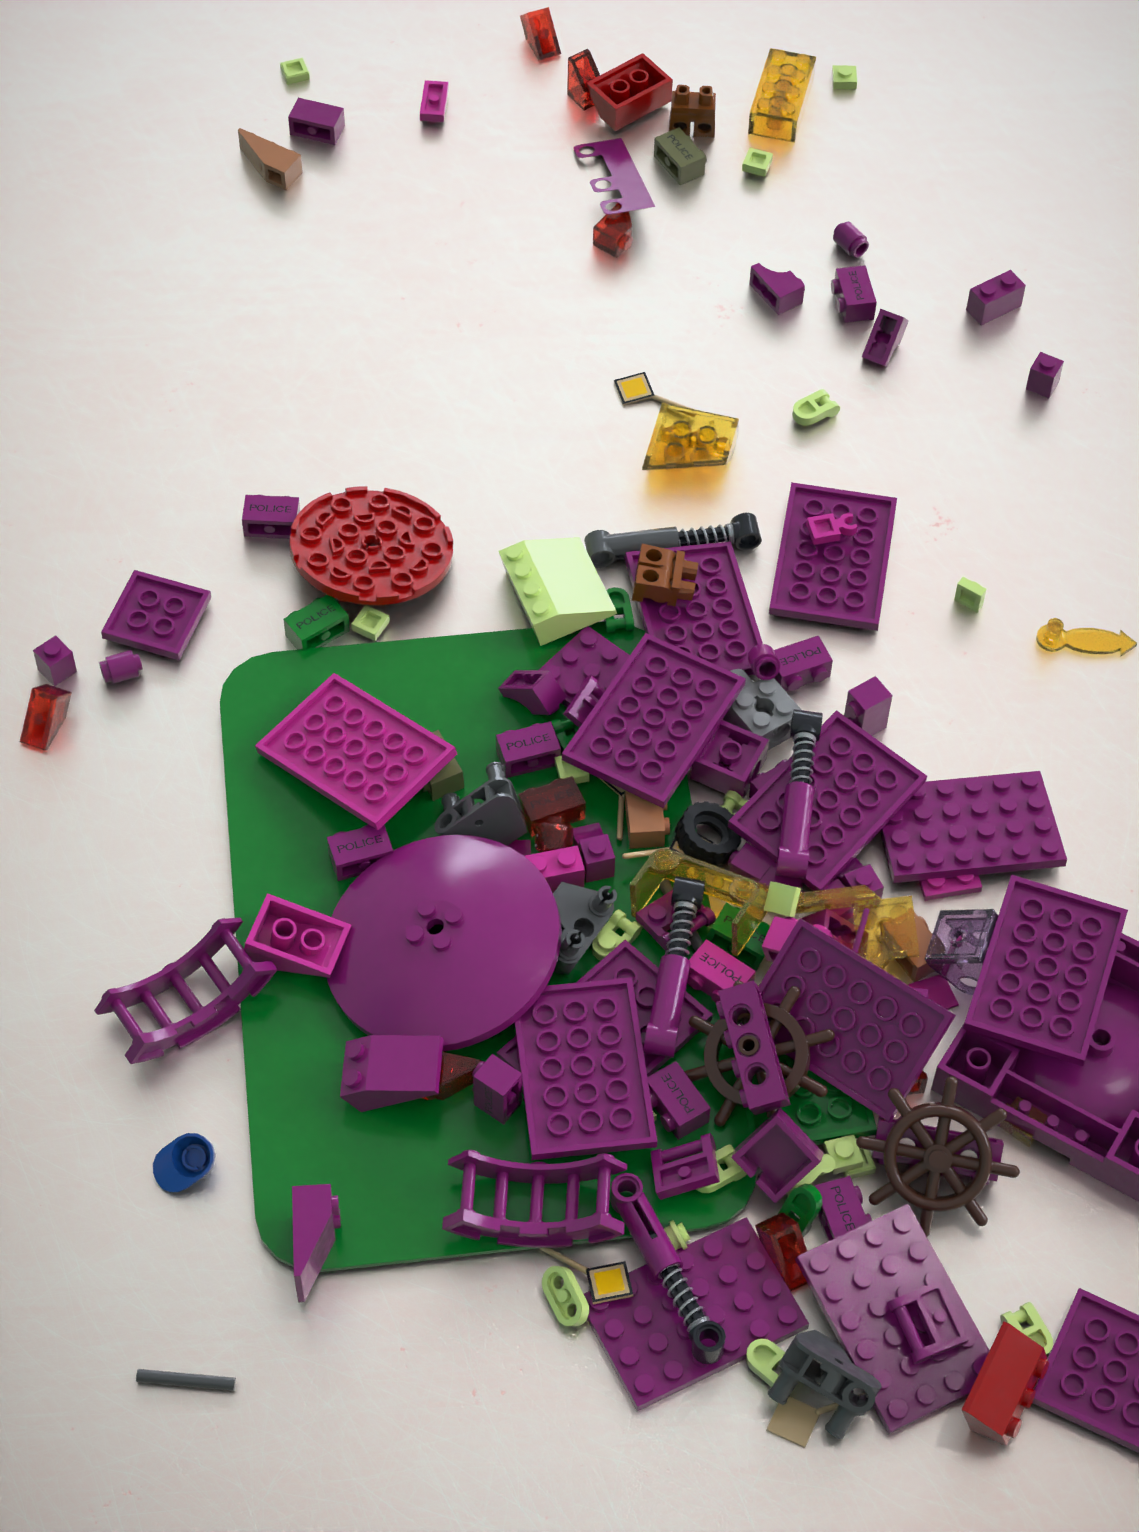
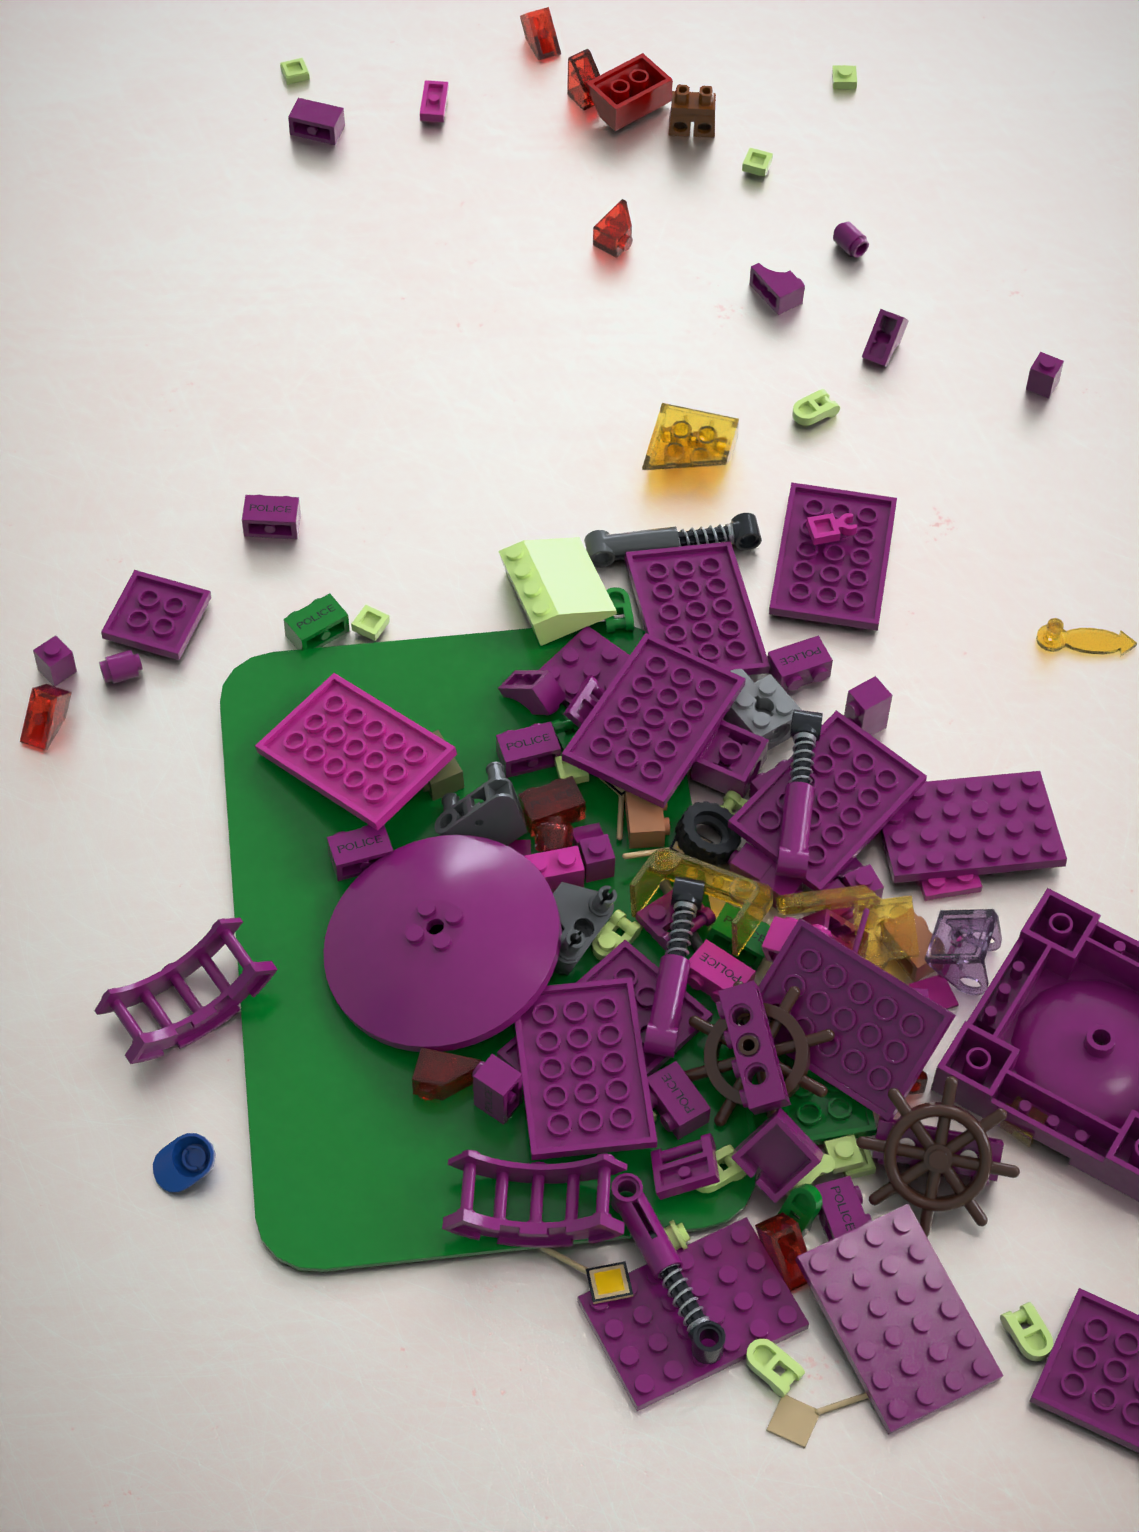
(186, 1379): dark grey bar -> none
(273, 162): nougat slope -> none
(296, 938): dark pink slope -> none
(314, 1225): magenta slope -> none
(390, 1070): magenta slope -> none
(409, 553): red plate -> none
(565, 1298): yellowish green plate -> none
(624, 176): piece -> none
(638, 388): piece -> none
(660, 576): dark orange hips -> none
(679, 156): olive brick -> none
(763, 662): magenta brick -> none
(782, 95): clear yellow brick -> none
(782, 899): yellowish green tile -> none
(834, 1372): dark grey piece -> none
(854, 294): magenta brick -> none
(937, 1317): magenta plate -> none
(970, 594): yellowish green plate -> none
(995, 297): magenta brick -> none
(1005, 1385): red slope -> none
(1046, 970): magenta plate -> none

